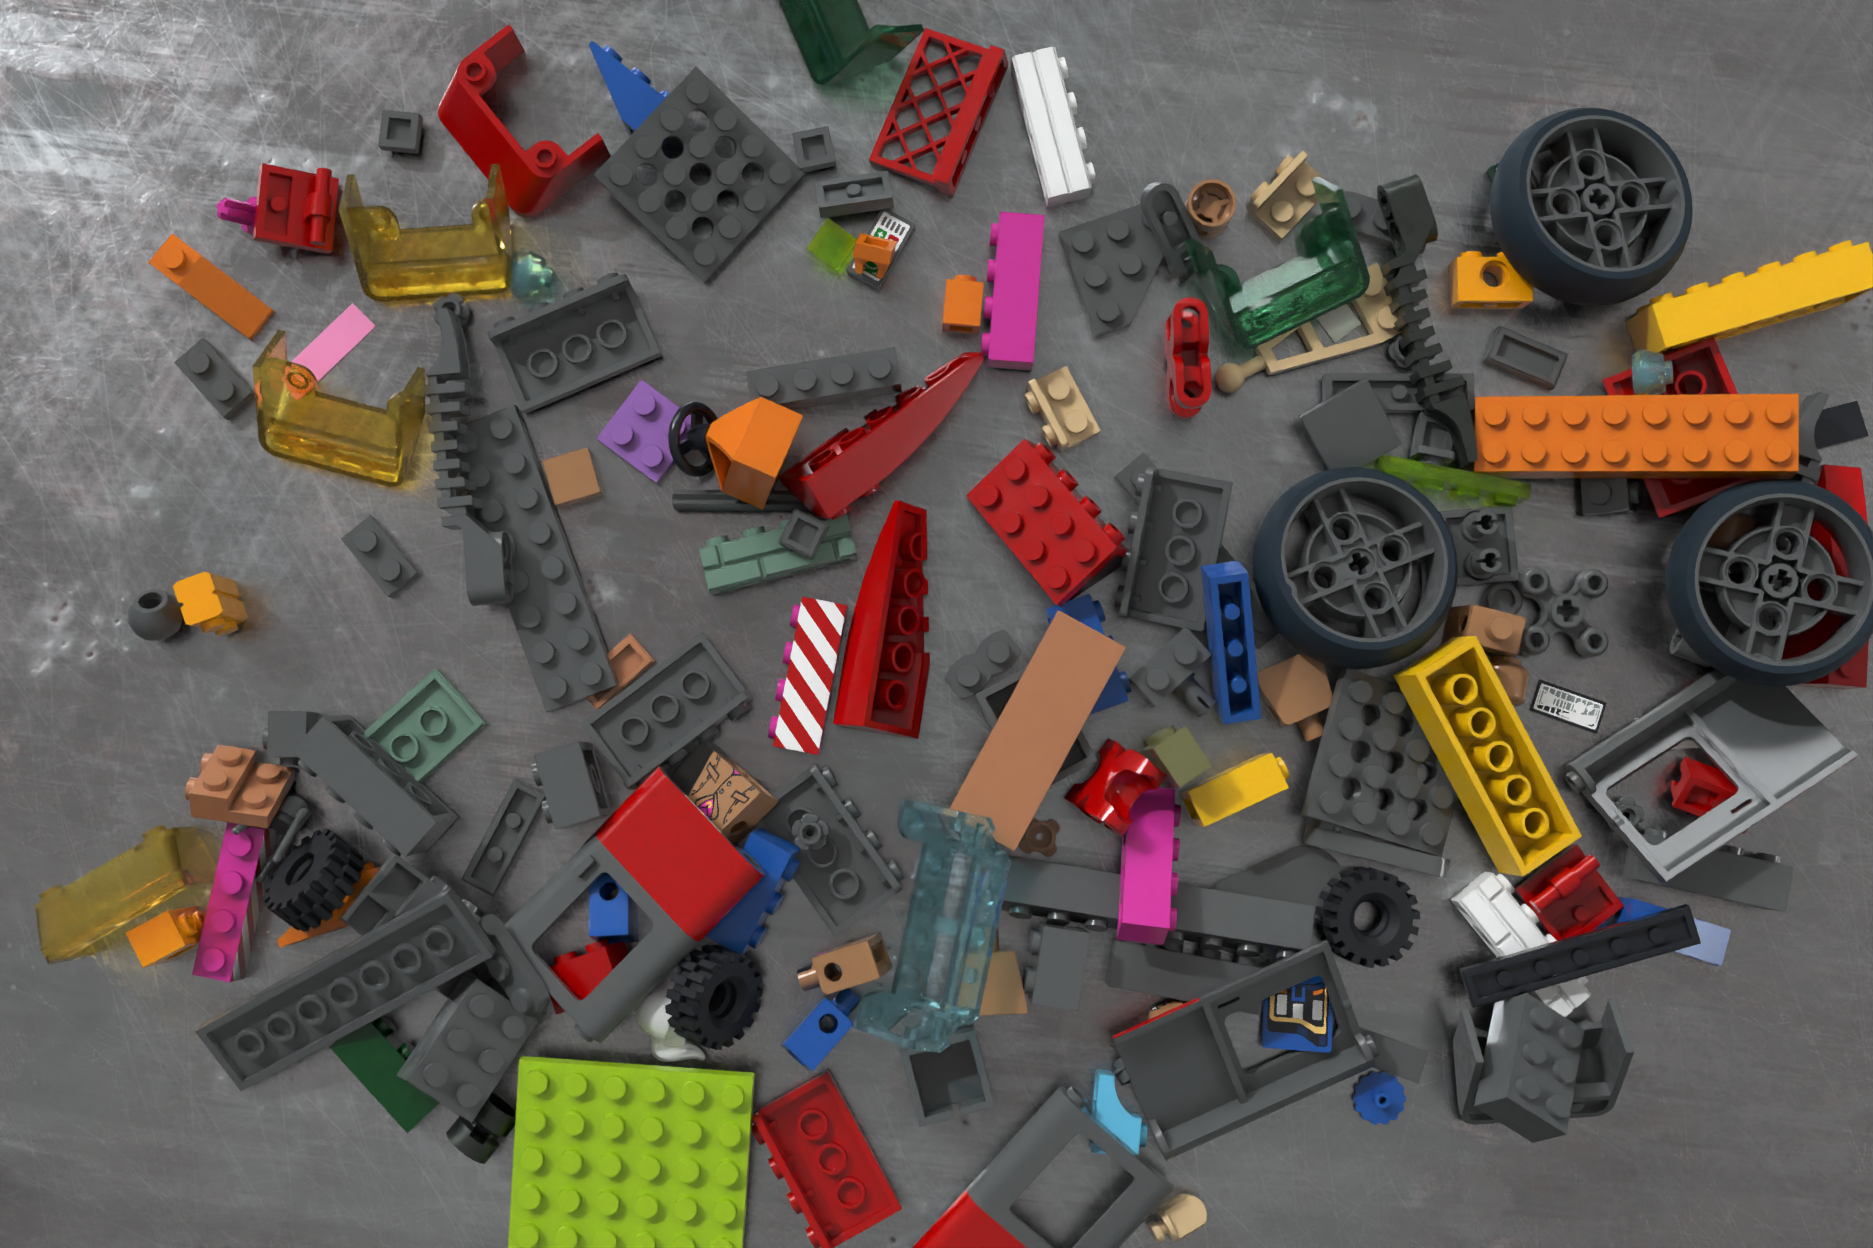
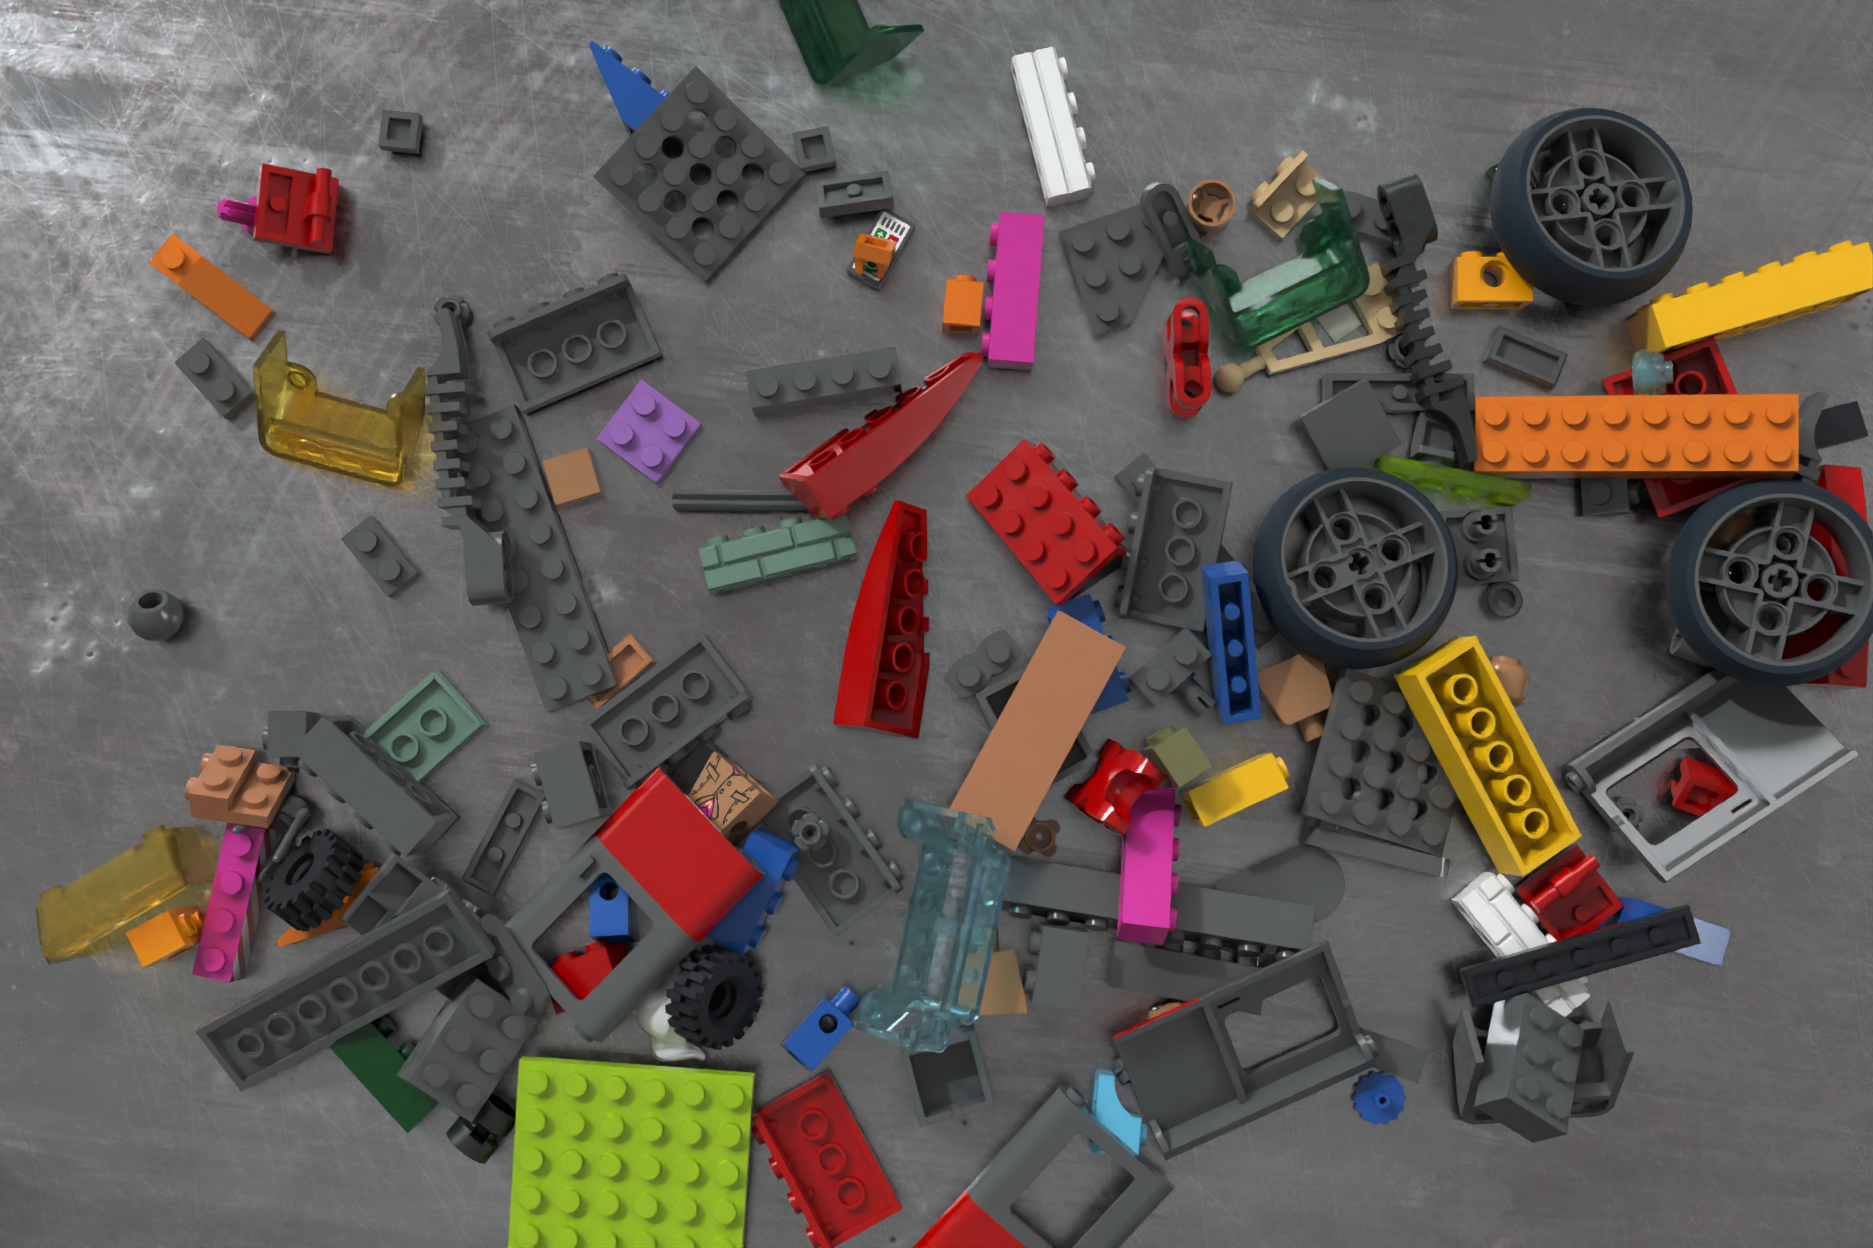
(210, 603): light orange brick -> none
(335, 342): bright pink sticker -> none
(429, 260): clear yellow windscreen -> none
(529, 177): red windscreen -> none
(529, 274): clear light blue cone -> none
(742, 446): orange piece -> none
(803, 534): dark grey tile -> none
(810, 675): brick -> none
(831, 244): clear neon green plate -> none
(859, 961): medium nougat torso -> none
(970, 115): red fence -> none
(1061, 409): tan bracket -> none
(1178, 1218): tan arm -> none
(1299, 1018): sticker -> none
(1392, 923): black tyre -> none
(1496, 630): medium nougat torso -> none
(1568, 706): sticker -> none
(1572, 602): dark grey gear -> none
(1723, 875): dark grey brick -> none

